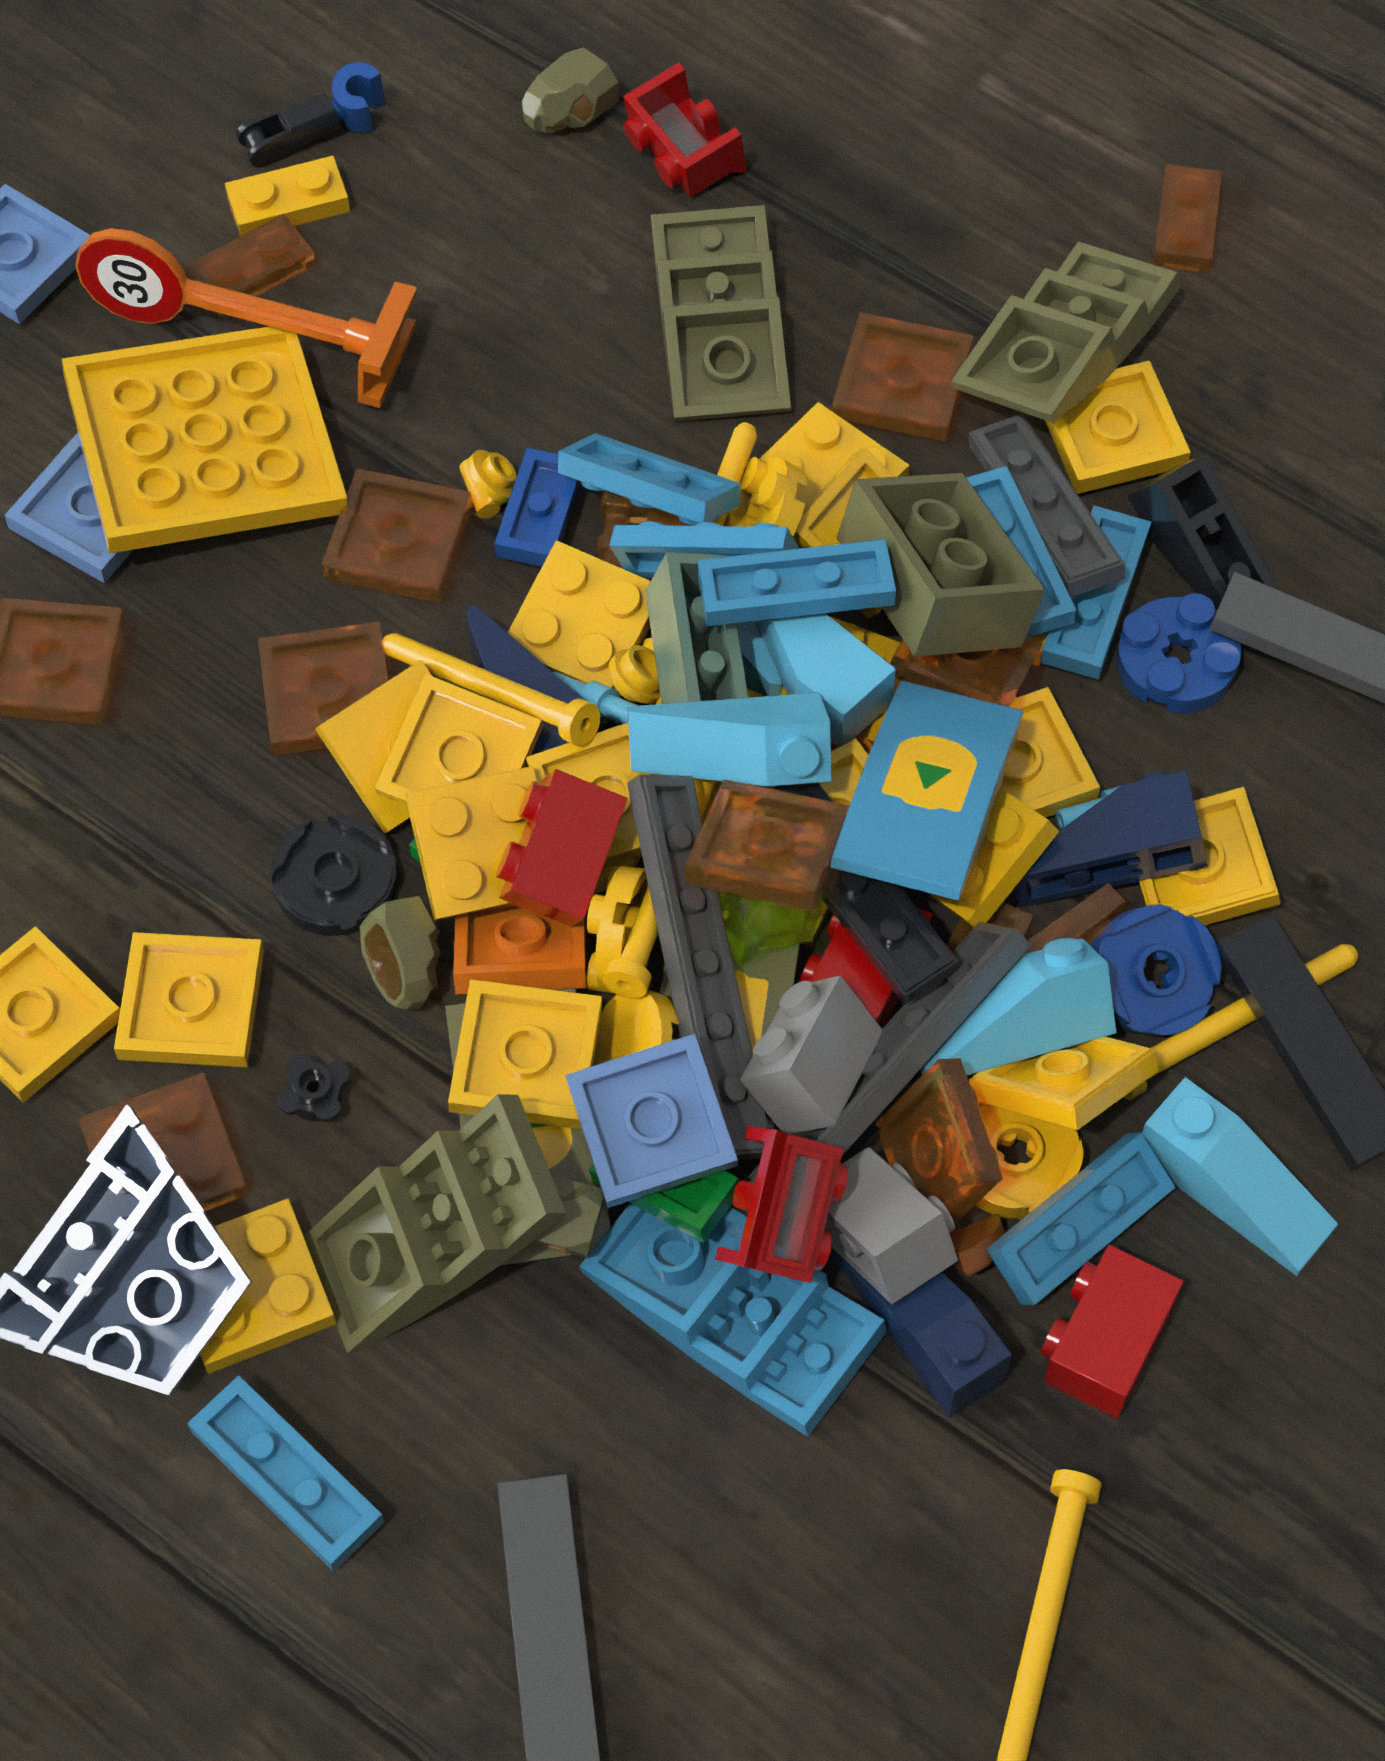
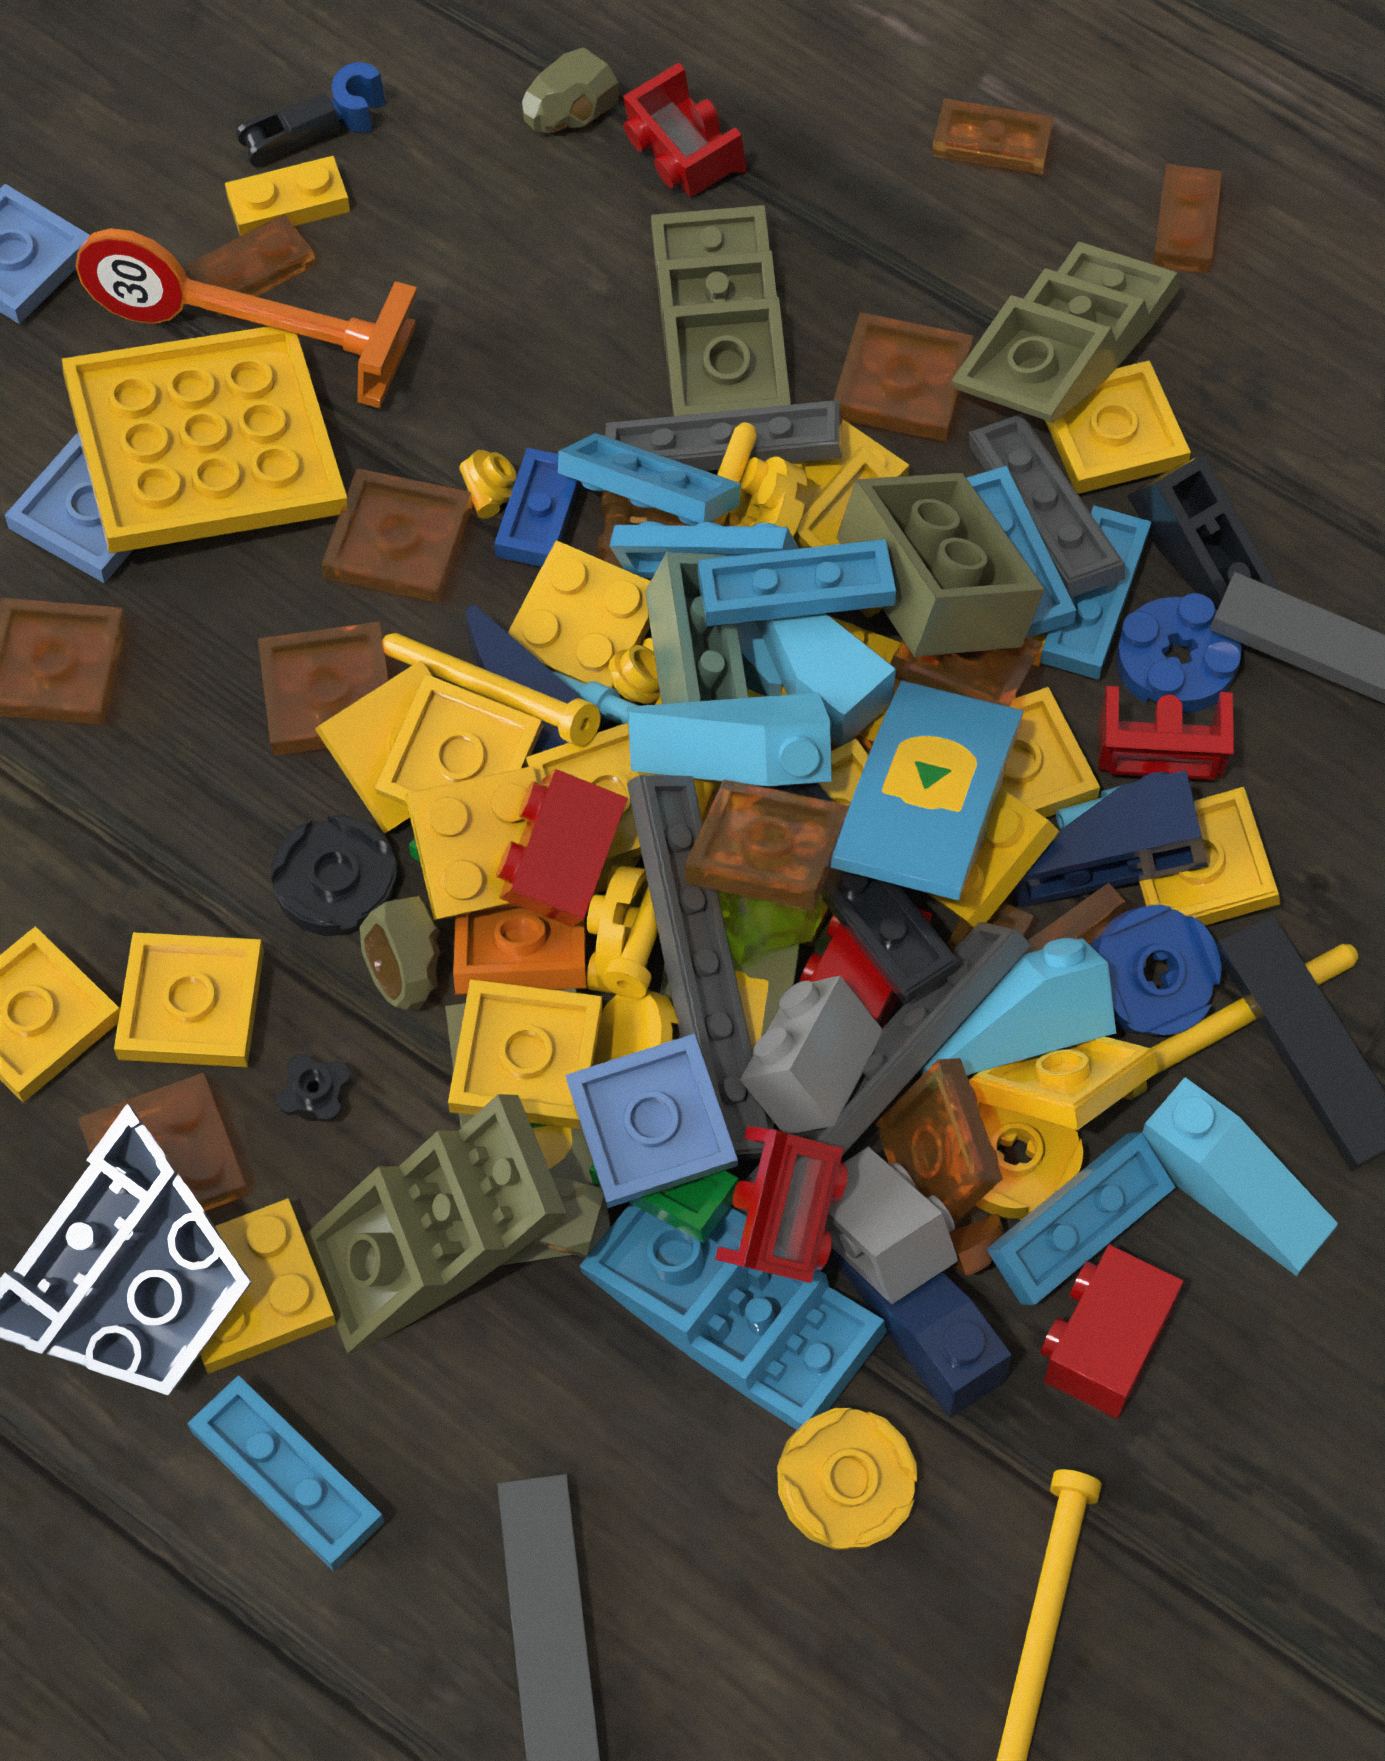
(701, 440): none -> dark grey tile
(847, 1479): none -> yellow tile
(992, 136): none -> clear orange plate
(1167, 743): none -> red window

